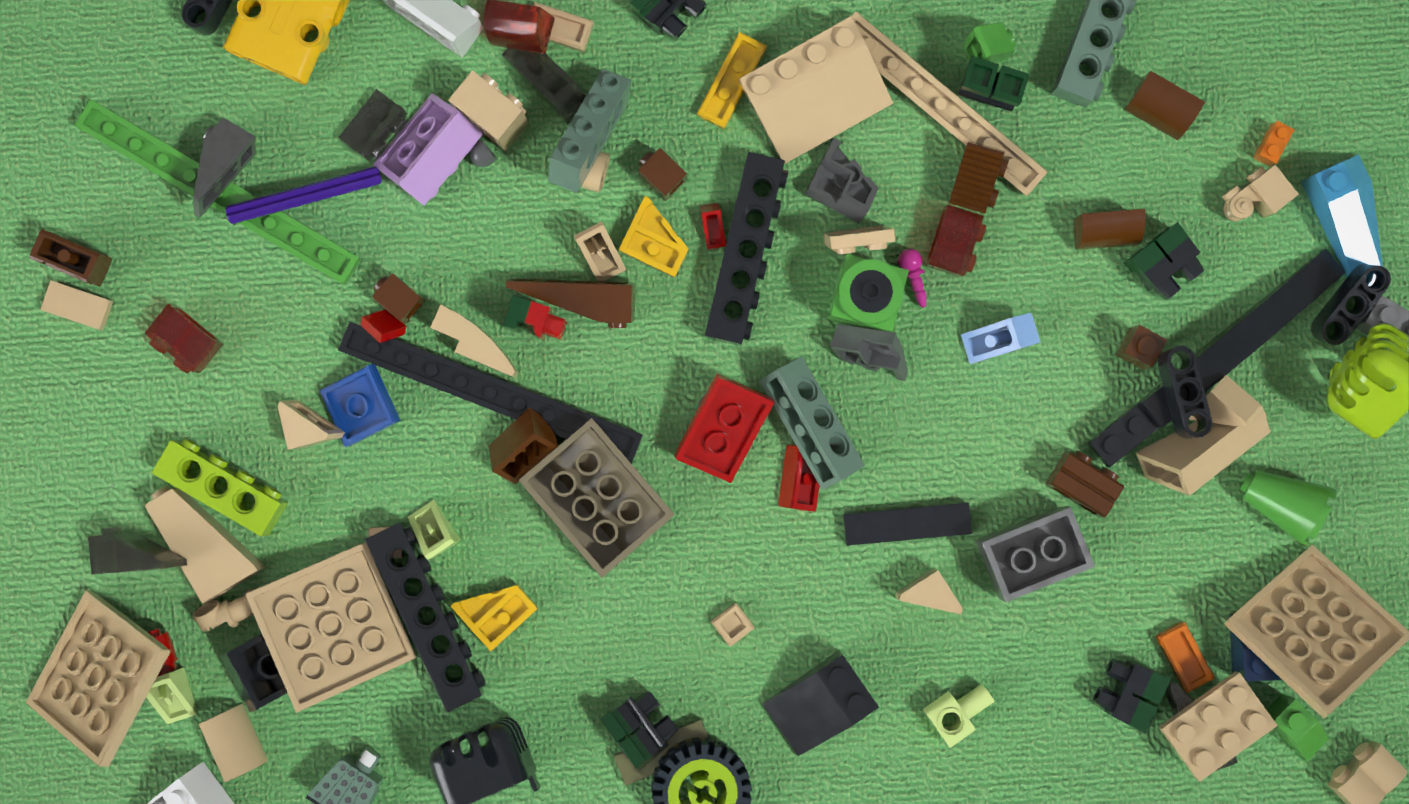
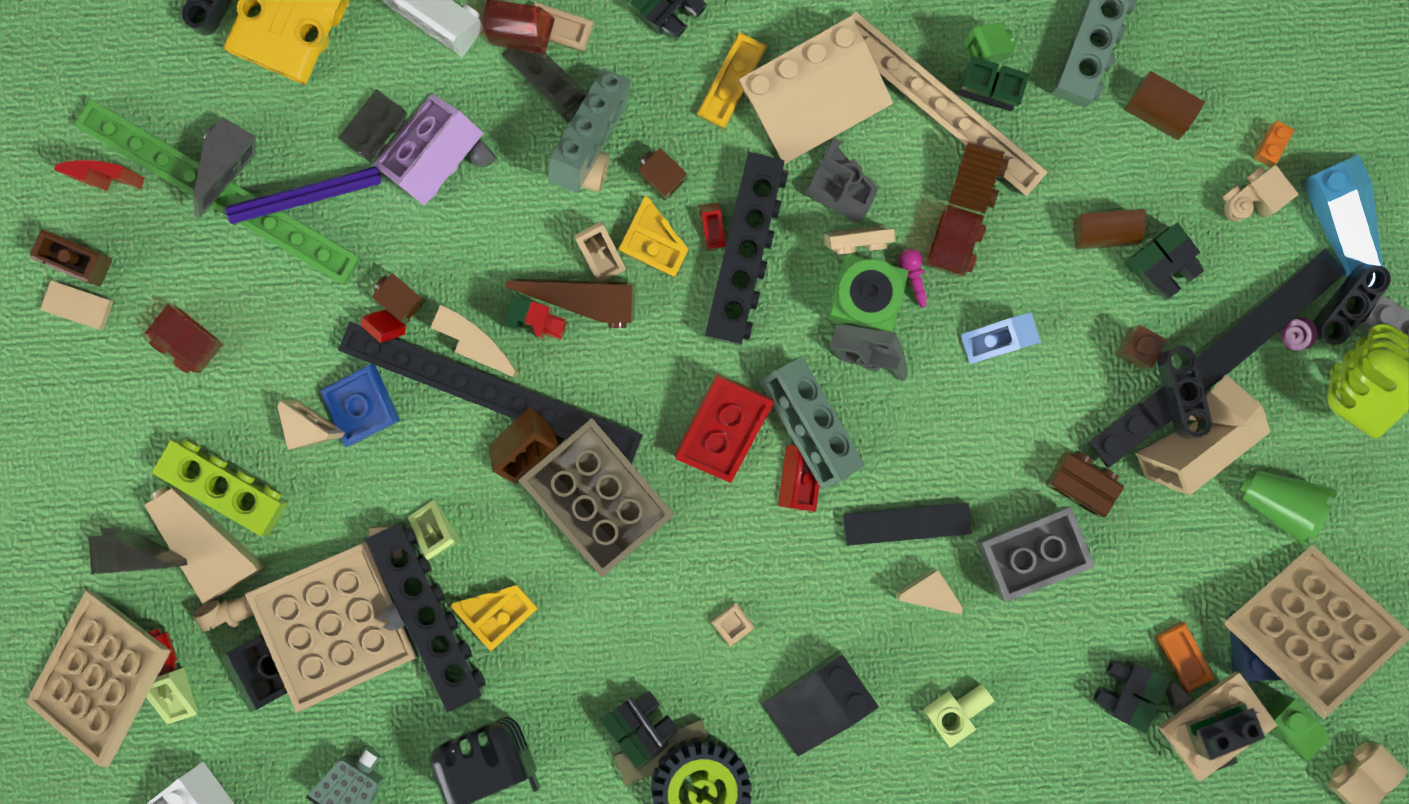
(99, 173): none -> red slope
(233, 742): tan brick -> none
(393, 616): none -> dark grey hinge
(496, 115): tan brick -> none
(1226, 733): none -> black hips
(1299, 334): none -> wheel

